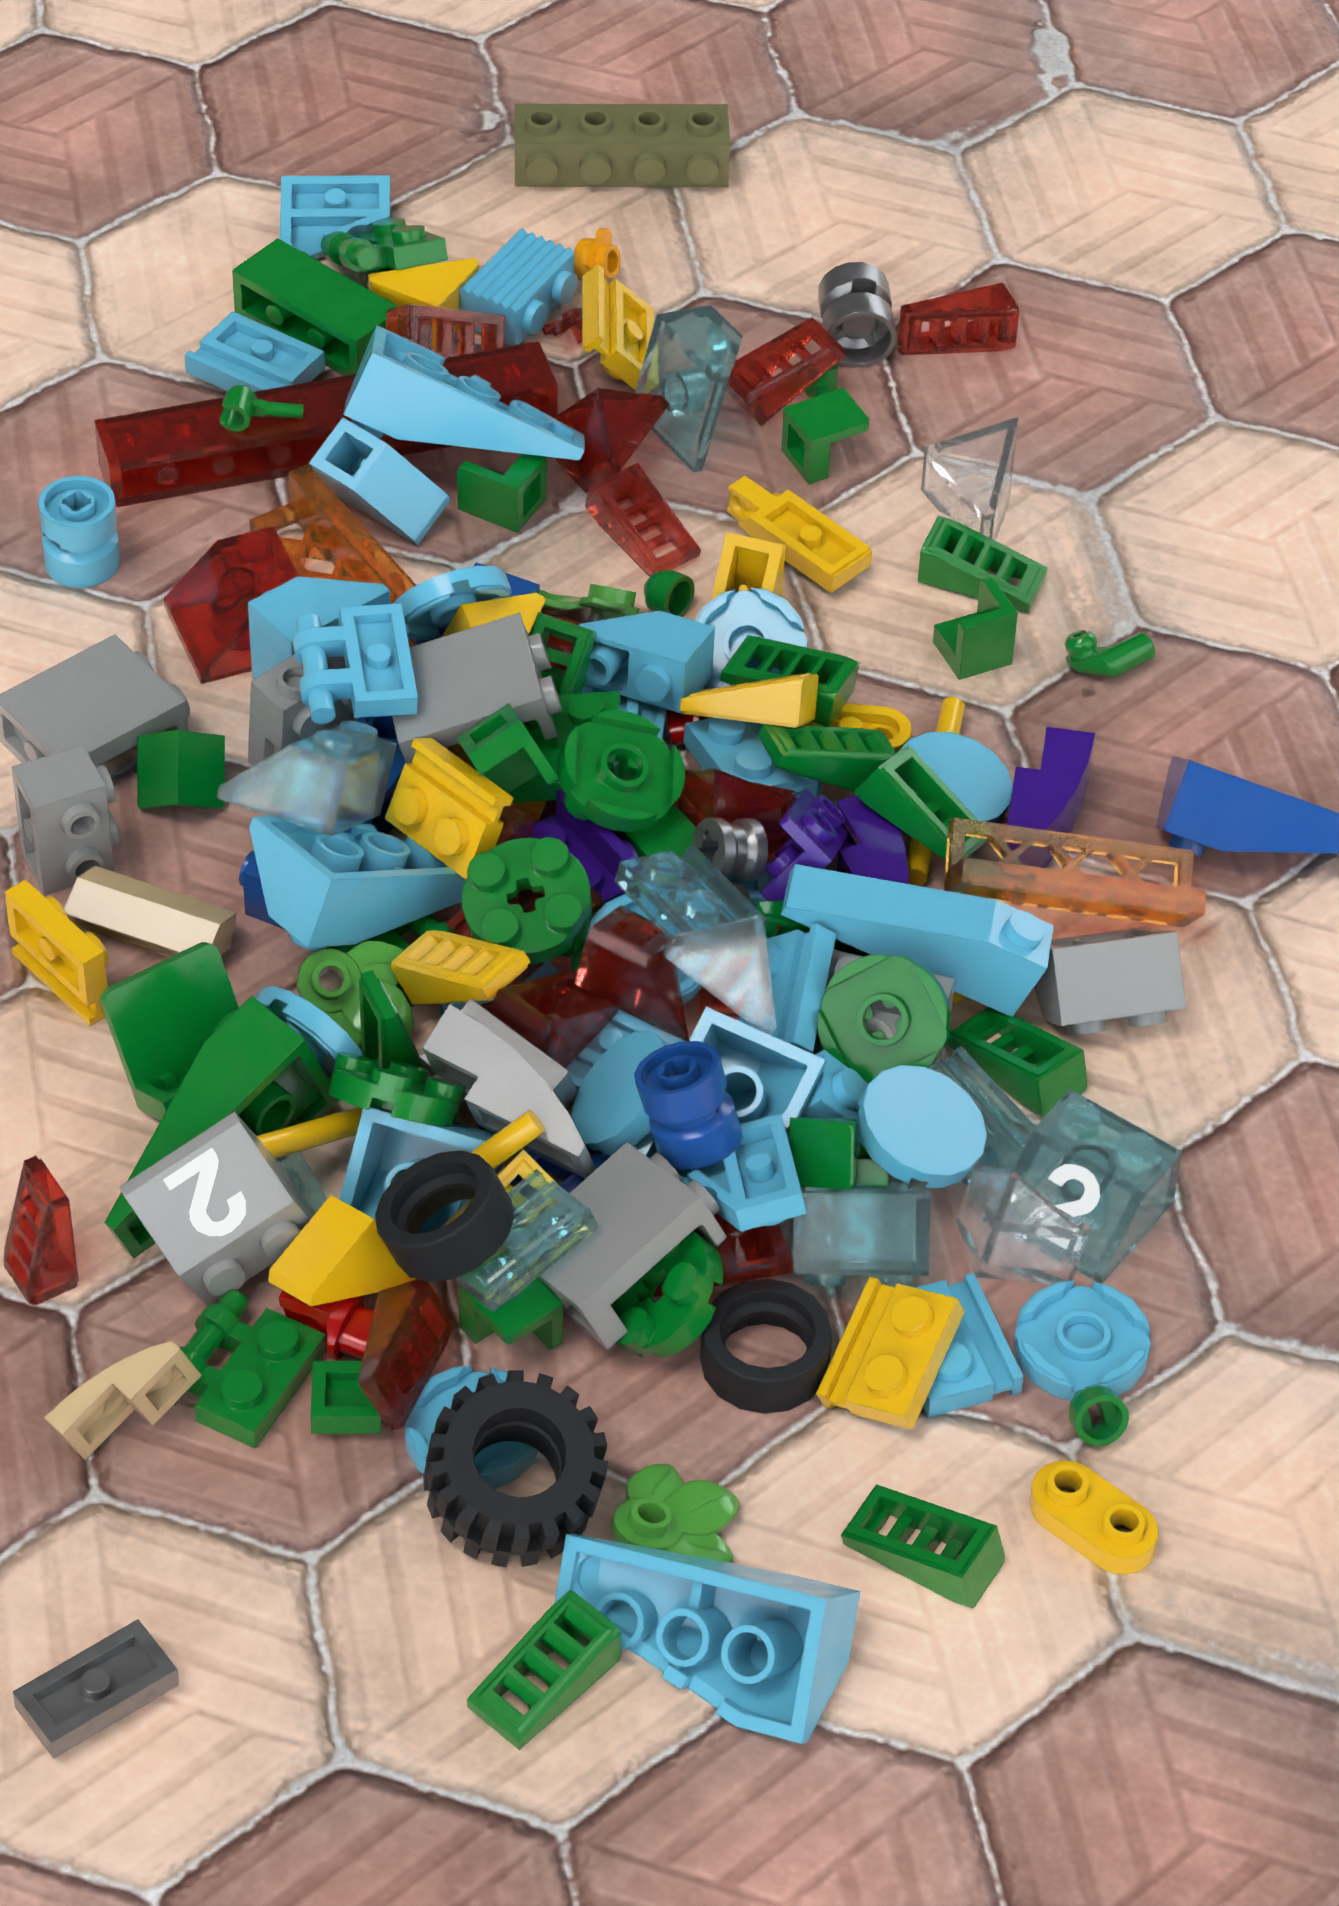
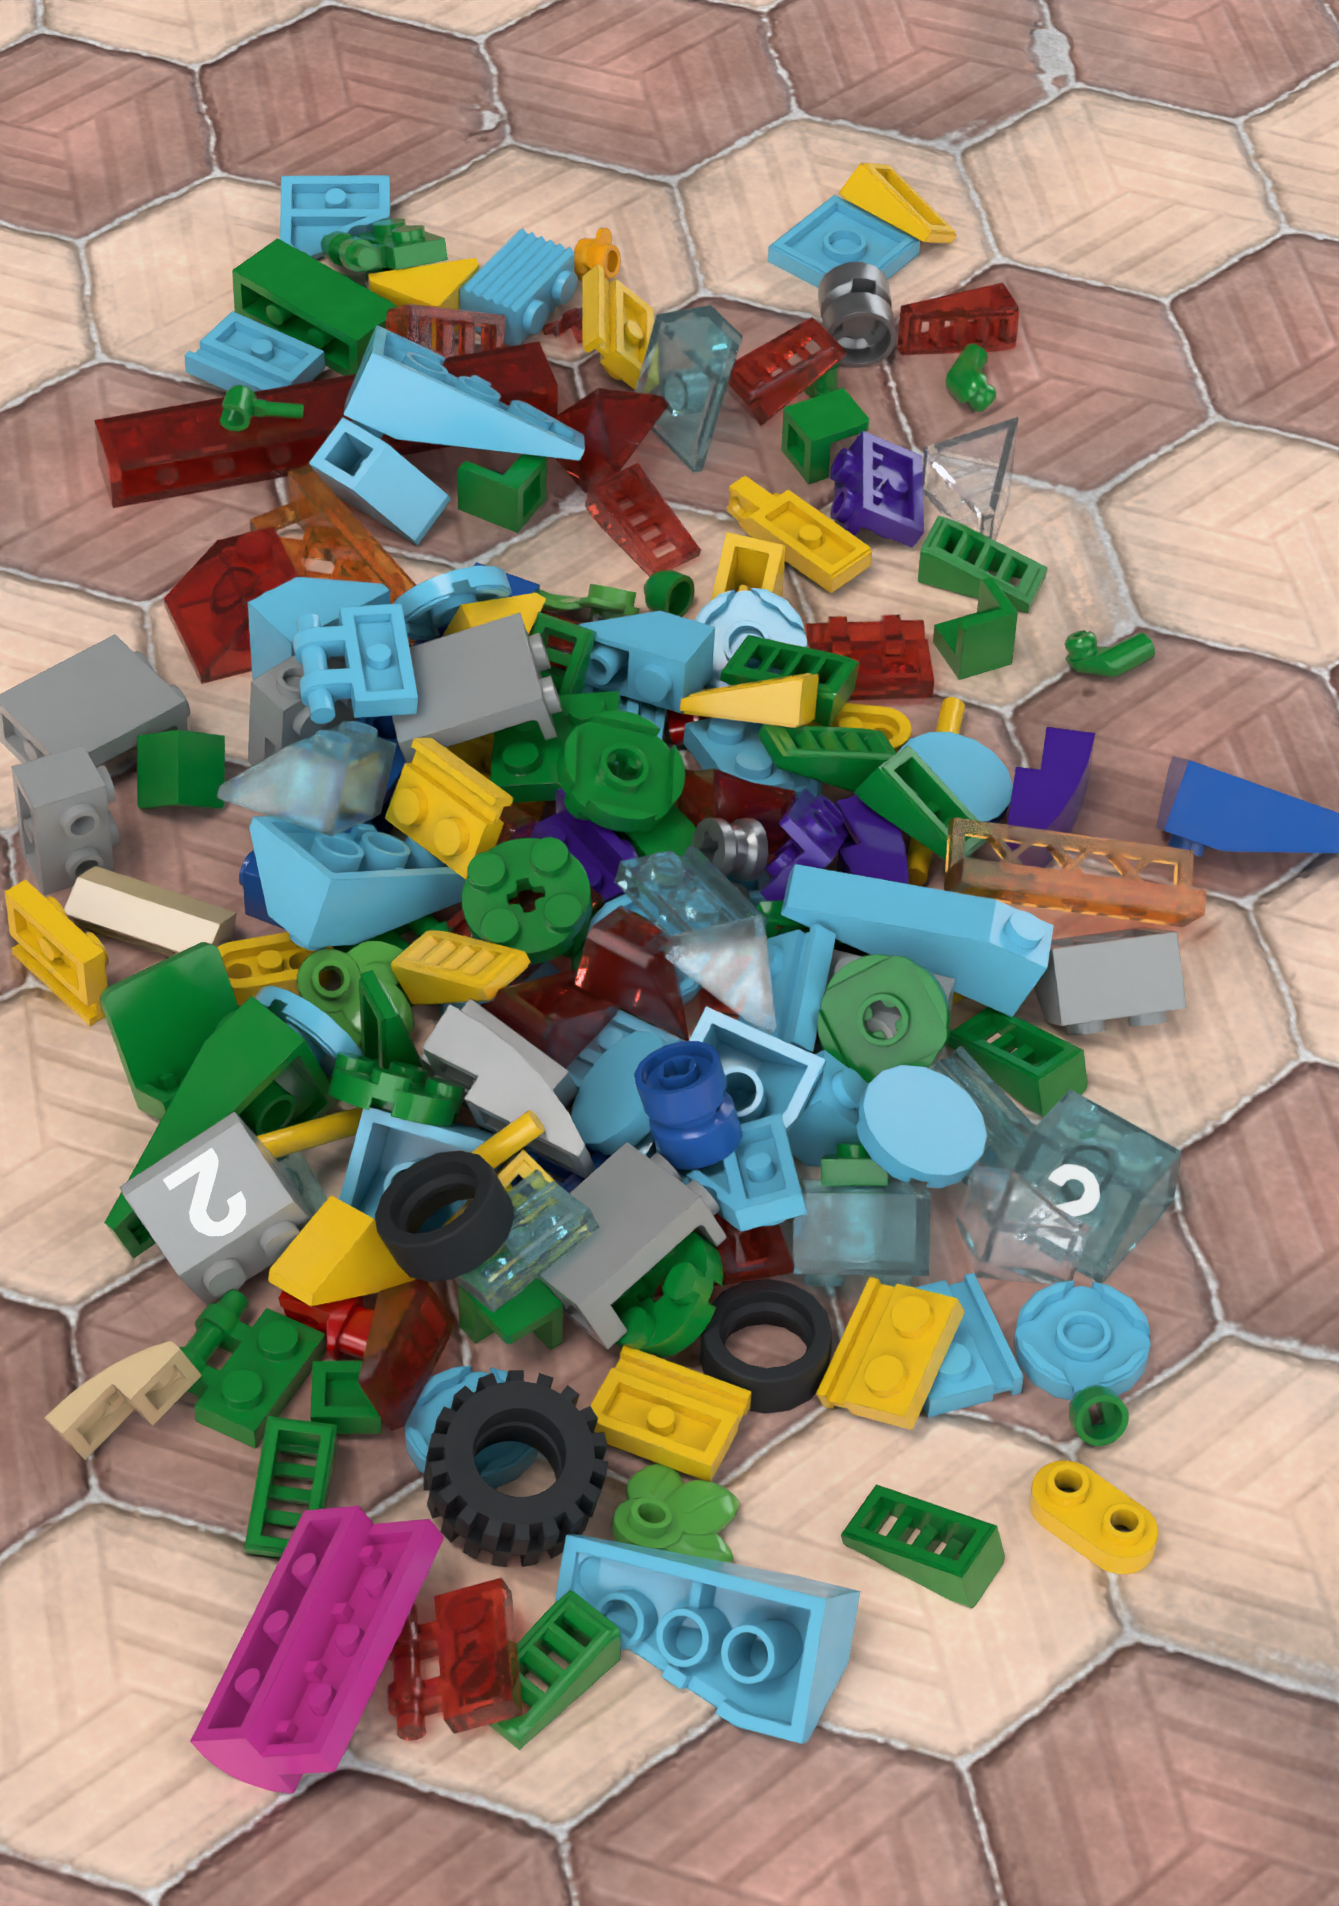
(40, 1236): clear red slope -> none
(79, 531): medium azure wheel -> none
(95, 1688): flat silver plate -> none
(265, 963): none -> yellow plate
(294, 1438): none -> green slope
(315, 1646): none -> dark pink brick
(476, 1662): none -> clear red plate
(505, 751): green panel -> none
(622, 145): olive brick -> none
(669, 1413): none -> yellow plate
(824, 1152): green slope -> none
(839, 235): none -> medium azure tile
(879, 489): none -> dark purple bracket
(890, 198): none -> yellow slope
(890, 654): none -> clear red plate
(968, 382): none -> green arm

